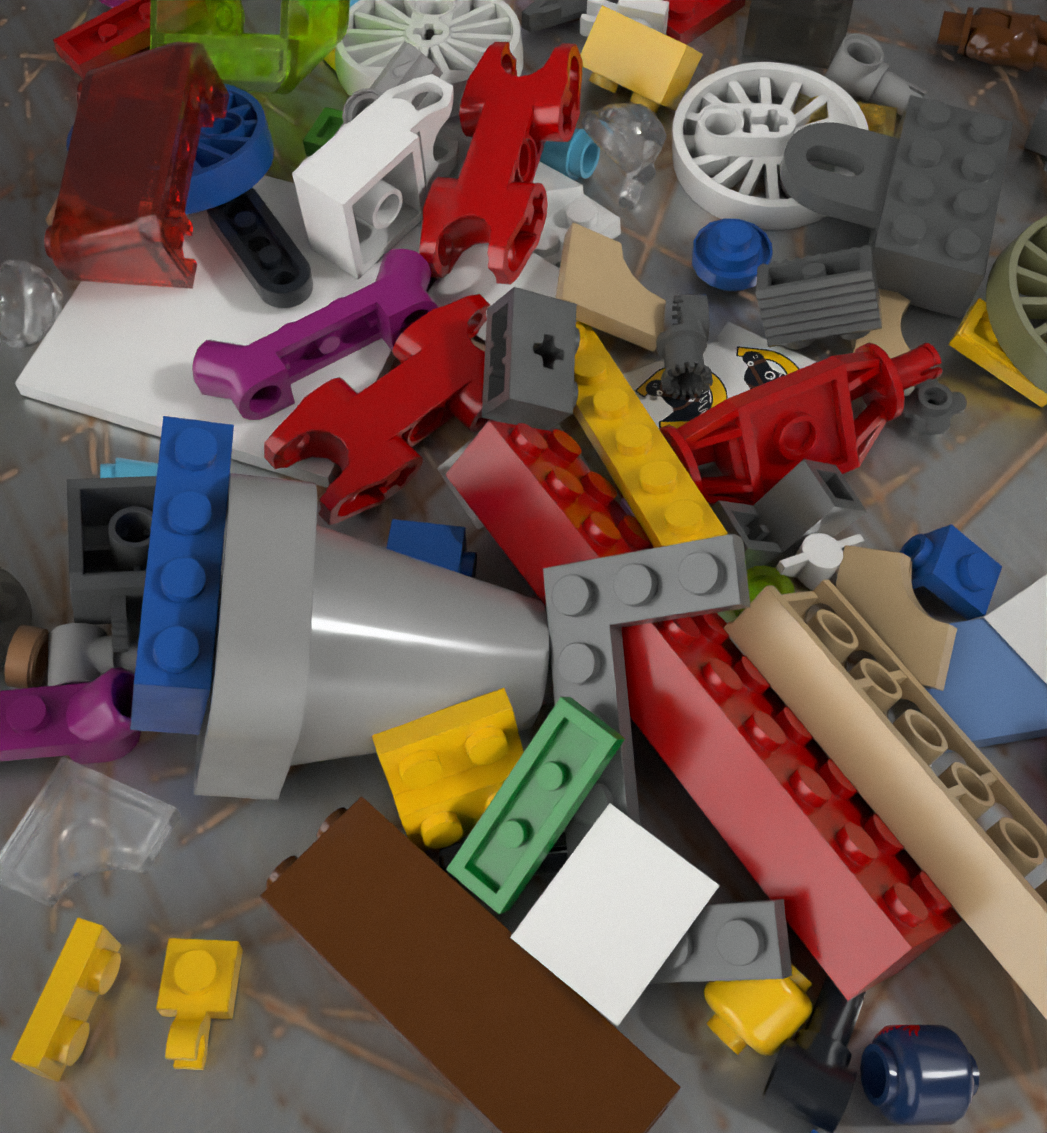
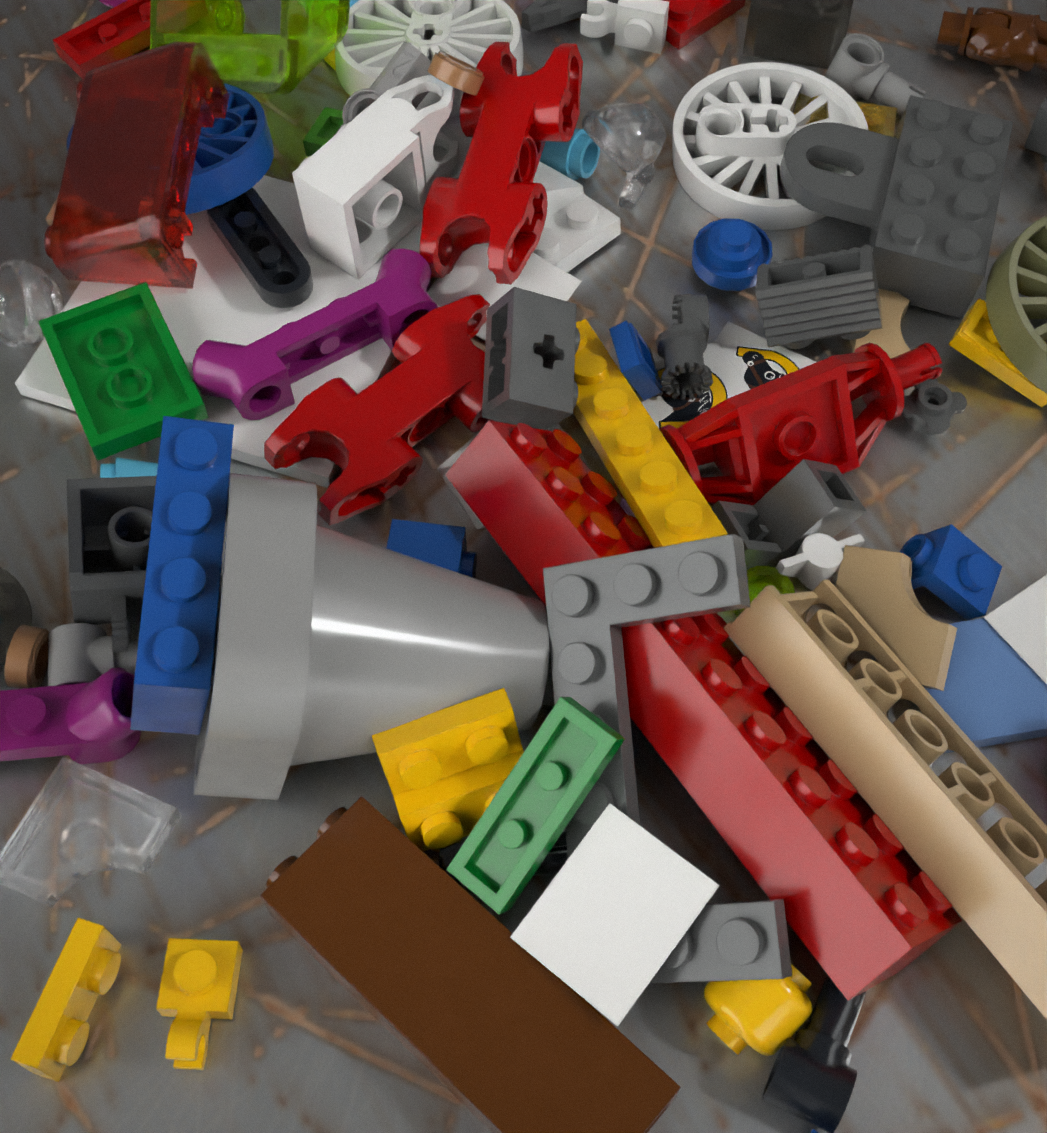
(121, 369): none -> green plate
(456, 73): none -> medium nougat tile
(605, 289): tan tile -> none
(636, 360): none -> blue tile
(638, 59): yellow brick -> none
(919, 1075): dark blue head -> none

